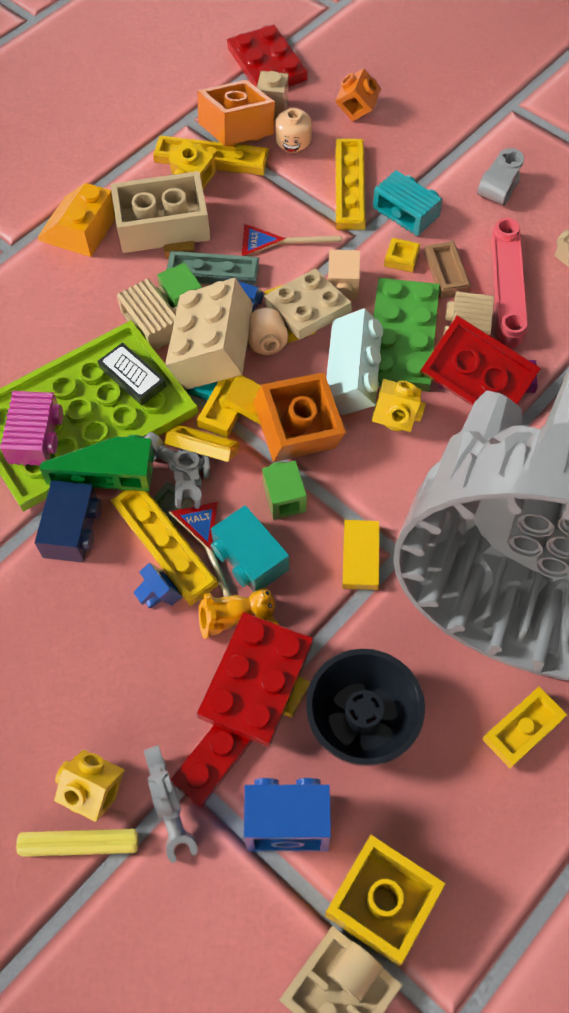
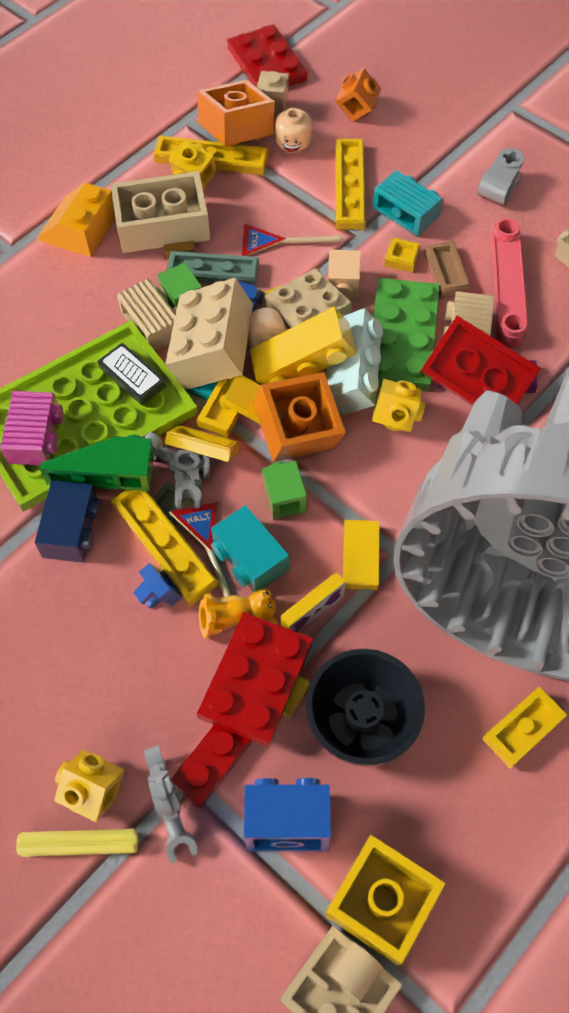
(304, 348): none -> yellow brick
(314, 603): none -> yellow tile

